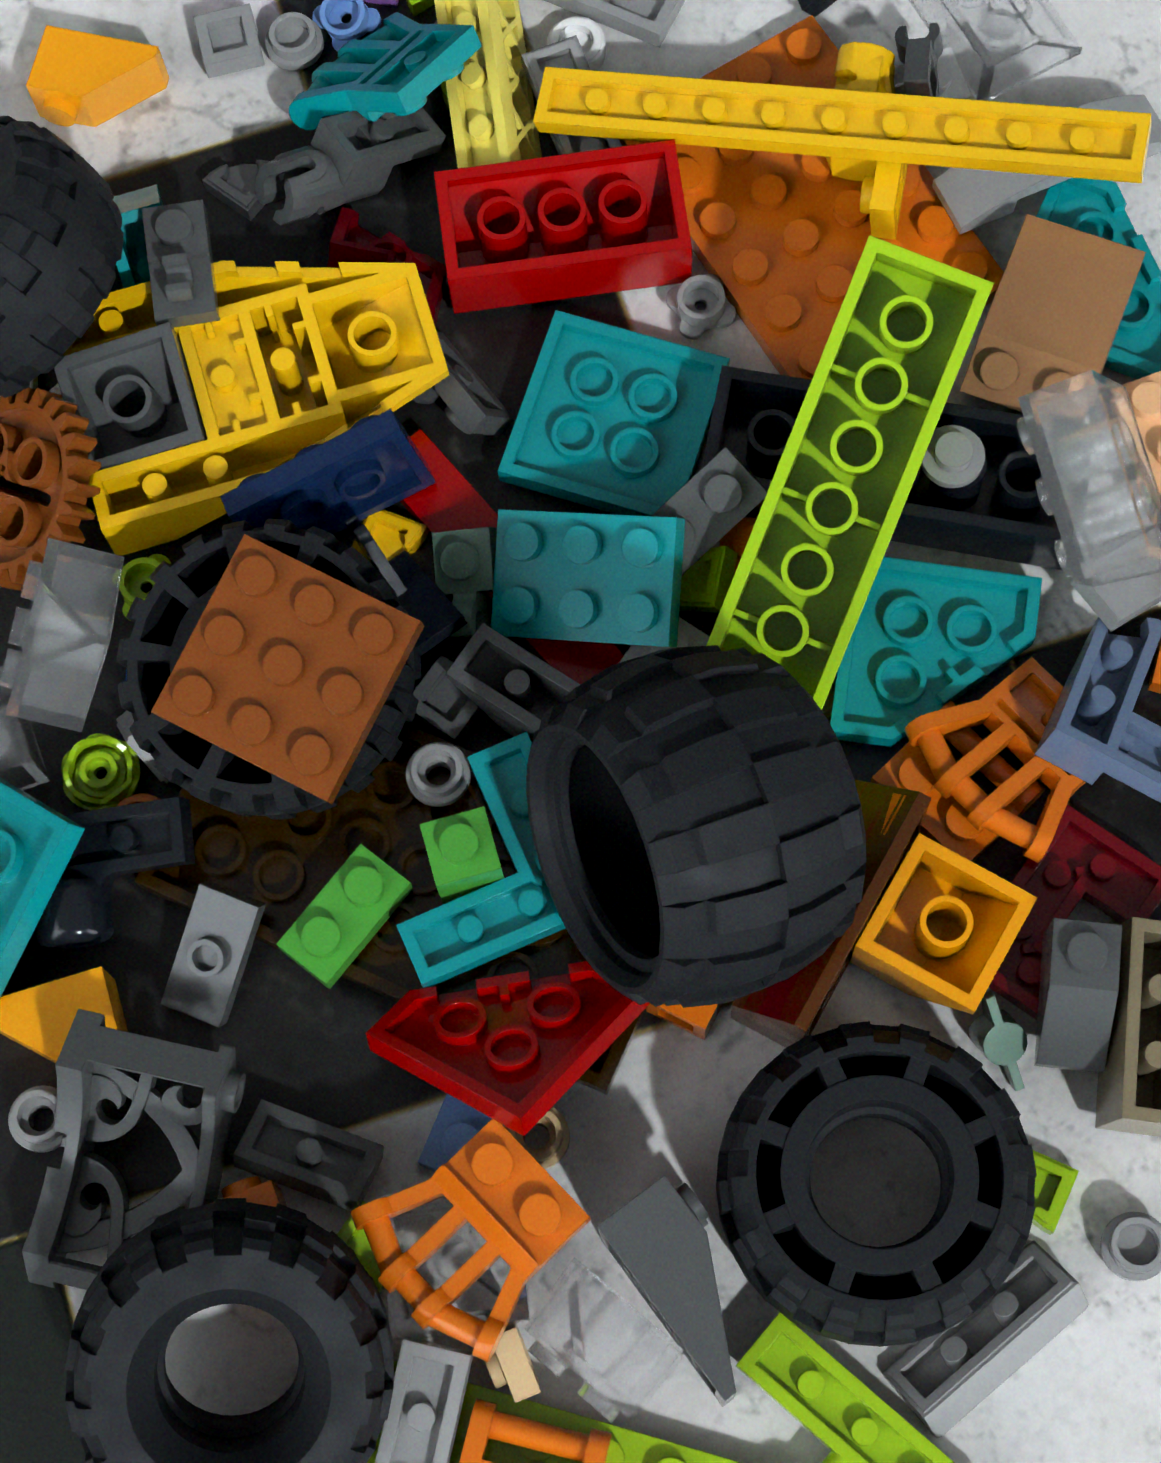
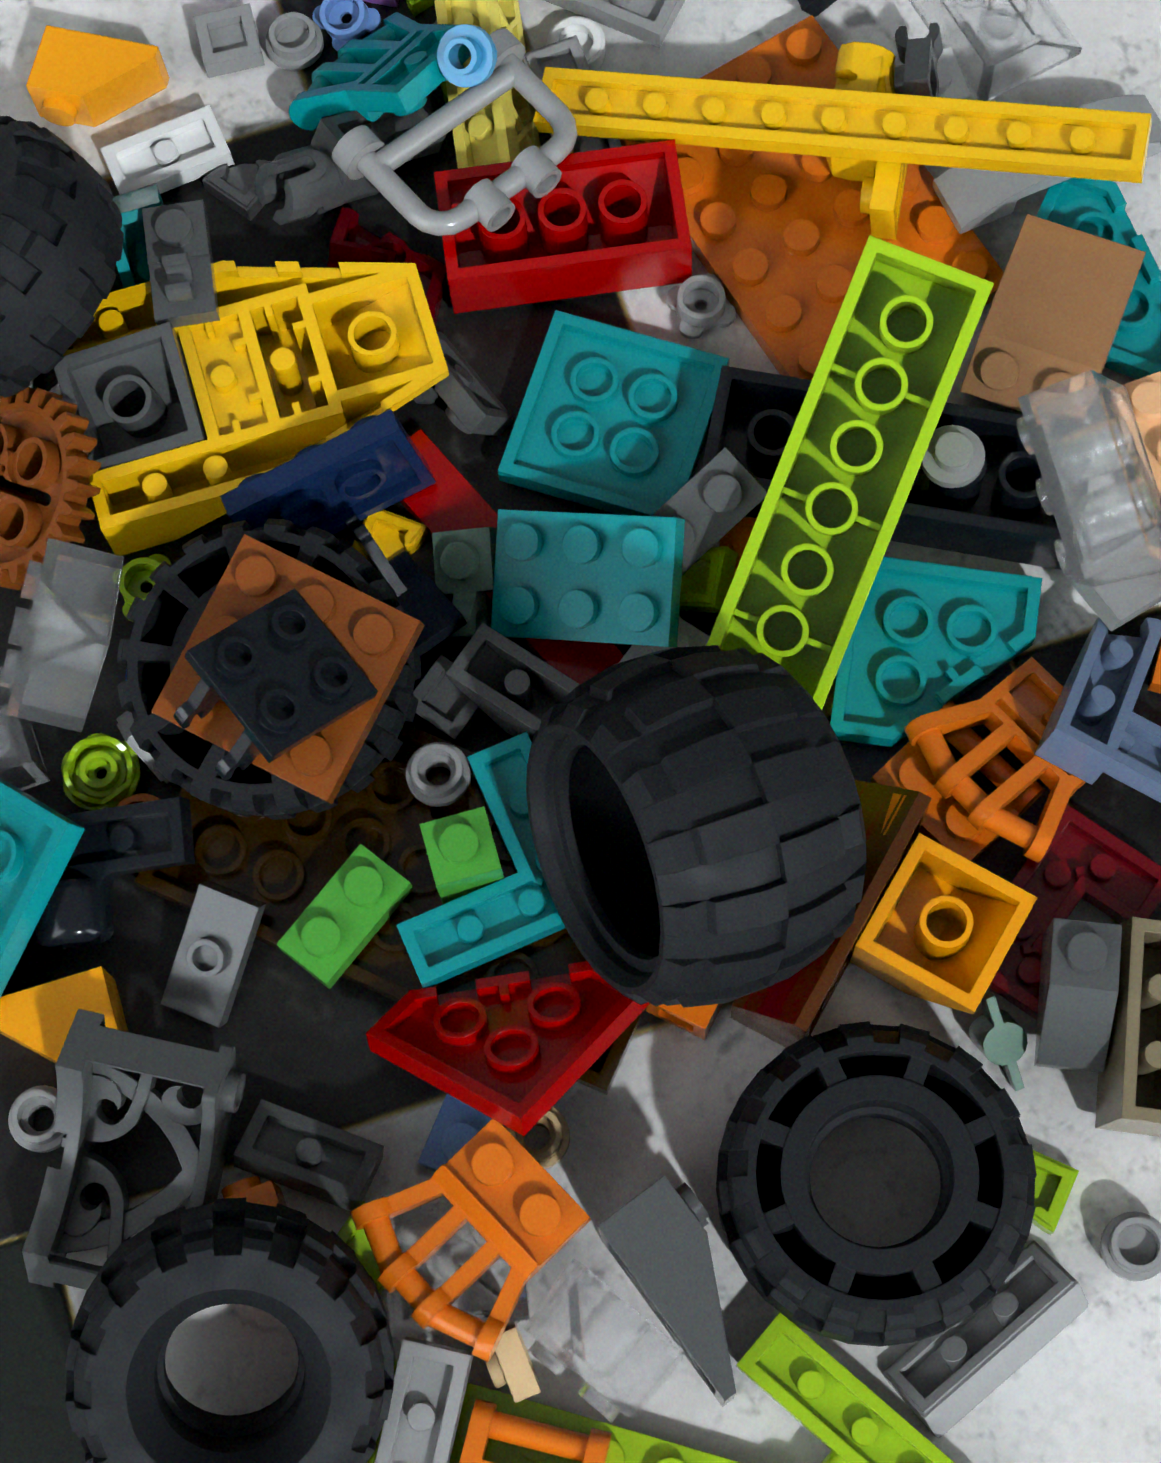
(168, 153): none -> white plate
(278, 678): none -> black plate
(482, 55): none -> dark azure plate
(488, 201): none -> light grey bar

